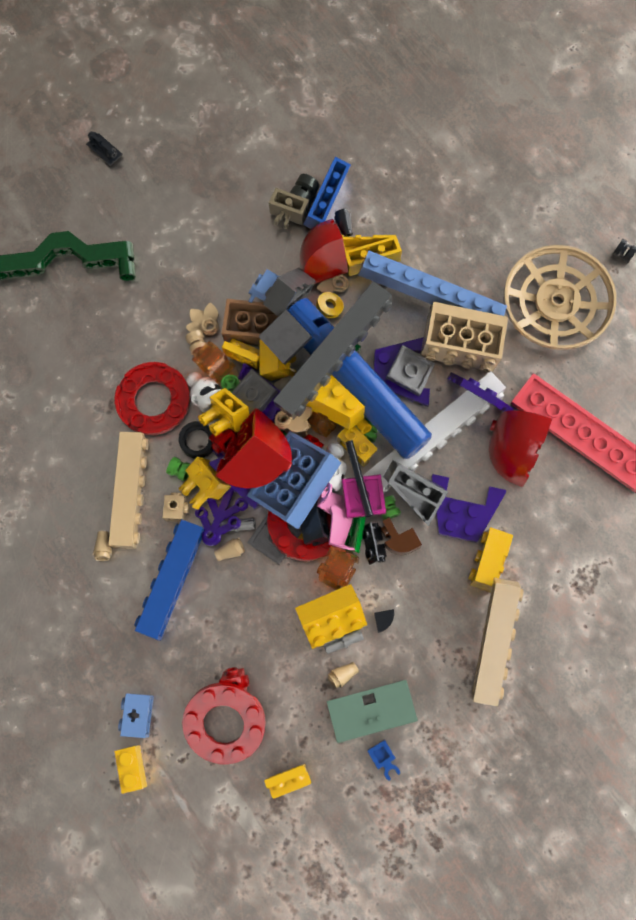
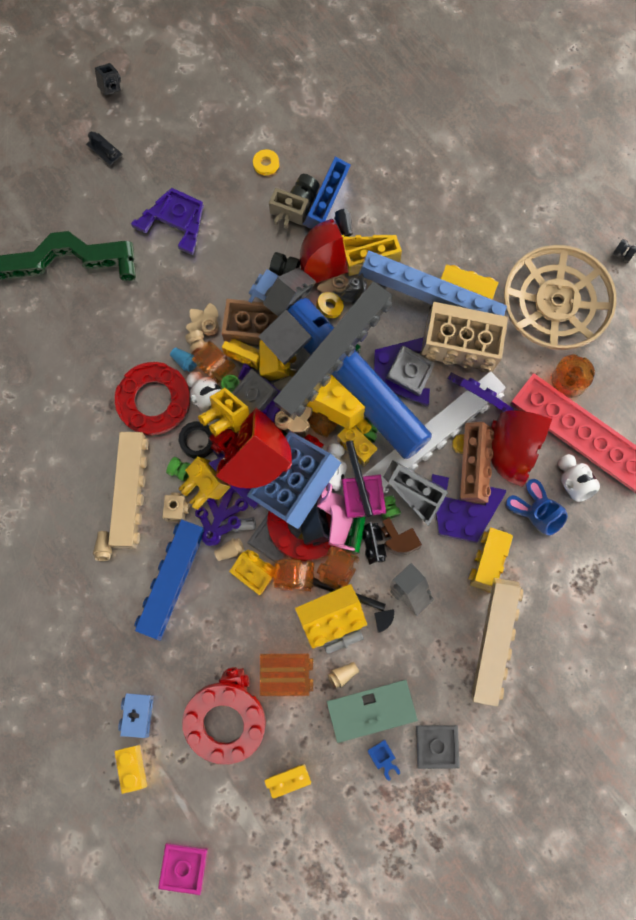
(107, 79): none -> black brick
(177, 211): none -> dark purple wing
(182, 869): none -> dark pink tile
(183, 359): none -> dark azure cone
(253, 571): none -> yellow bracket
(262, 155): none -> yellow piece
(281, 264): none -> pearl dark grey wheel
(286, 675): none -> clear orange brick
(293, 574): none -> clear orange brick
(354, 289): none -> dark grey hinge
(363, 599): none -> black bar
(411, 589): none -> dark grey wedge
(437, 747): none -> flat silver tile
(458, 443): none -> yellow tile
(470, 280): none -> yellow brick
(477, 462): none -> nougat brick
(544, 513): none -> blue piece
(571, 366): none -> clear orange brick
(577, 479): none -> white piece

